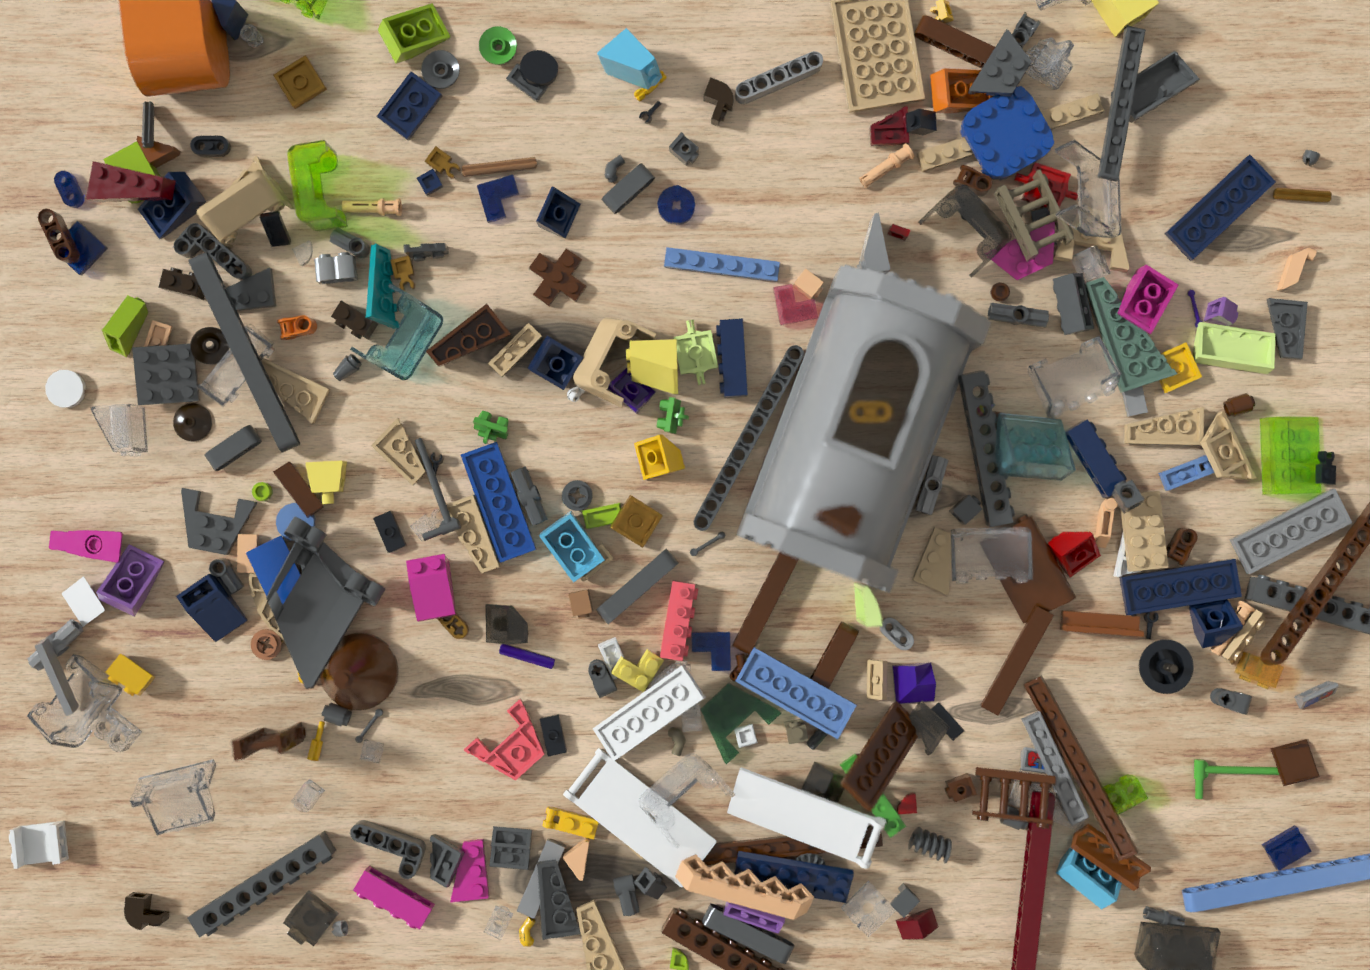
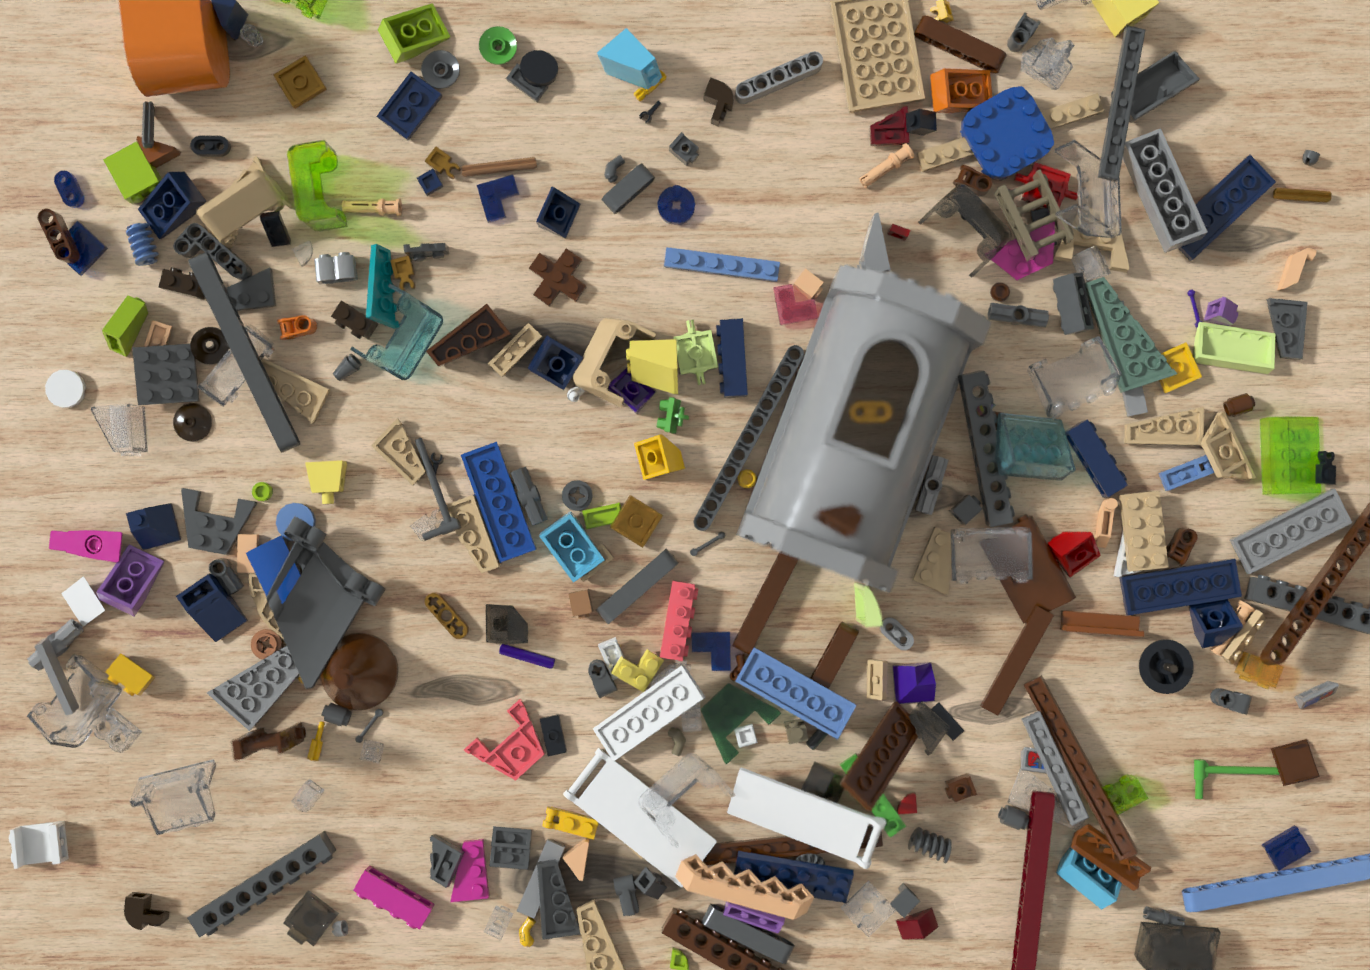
(119, 184): dark red wedge -> none
(141, 244): none -> medium blue piece
(154, 526): none -> dark blue slope
(233, 448): dark grey beam -> none
(256, 688): none -> light grey wing
(298, 489): reddish brown tile -> none
(349, 243): dark grey piece -> none
(387, 844): dark grey beam -> none
(389, 531): black plate -> none
(431, 587): dark pink slope -> none
(490, 430): bright green hips -> none
(746, 478): none -> yellow plate
(1003, 68): dark grey wing -> none
(1026, 780): reddish brown fence -> none
(1127, 504): dark grey brick -> none
(1146, 298): dark pink slope -> none
(1150, 623): black hand -> none
(1163, 191): none -> light grey brick

